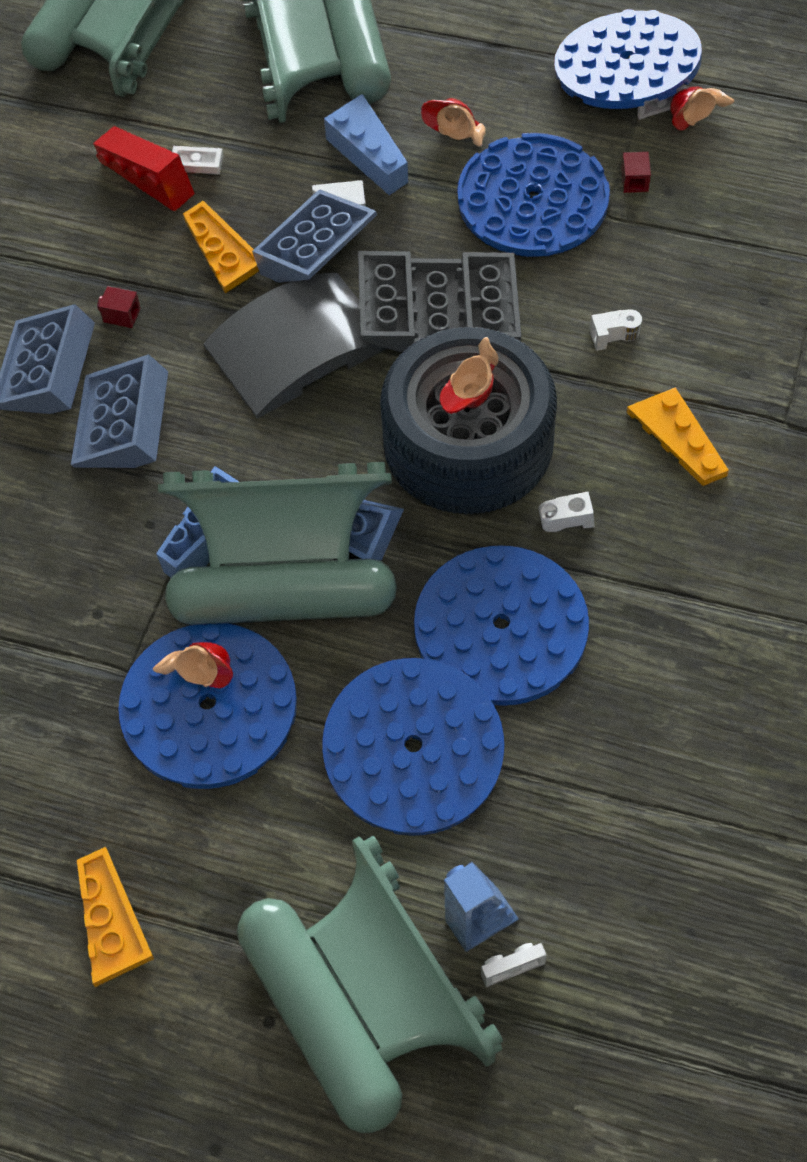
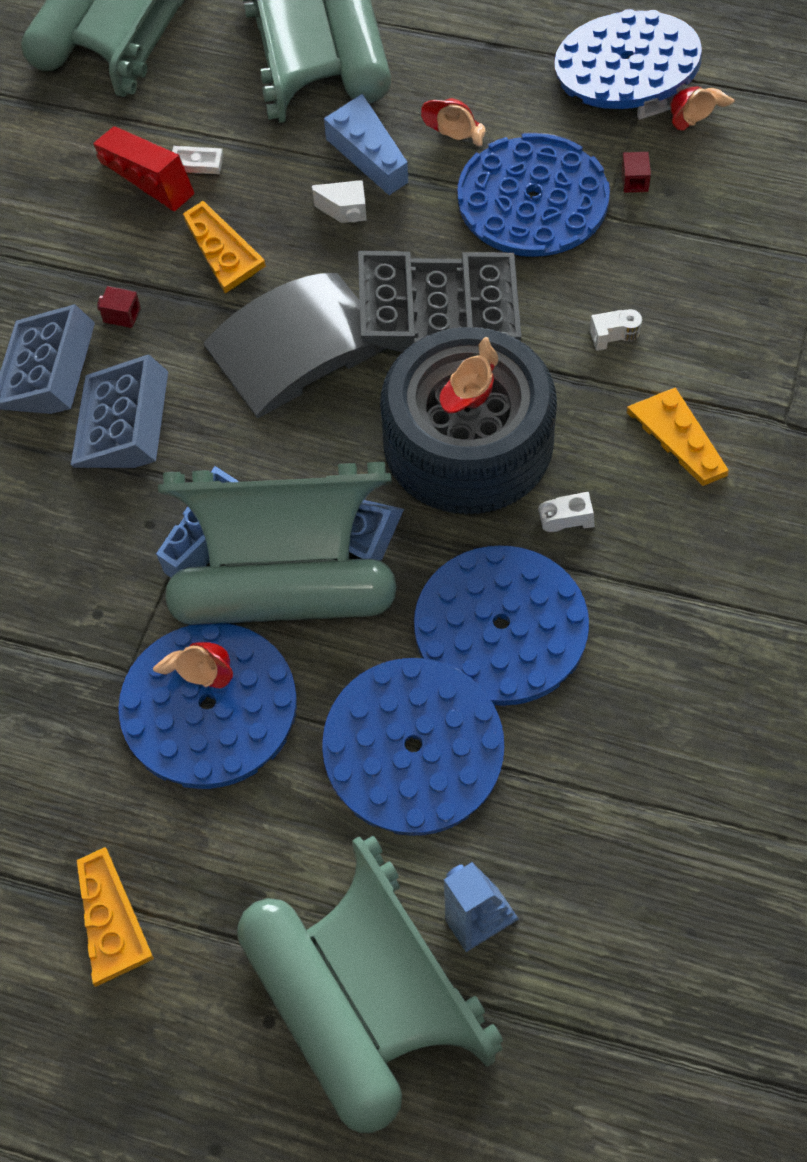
(310, 237): sand blue slope -> none
(524, 959): white plate -> none

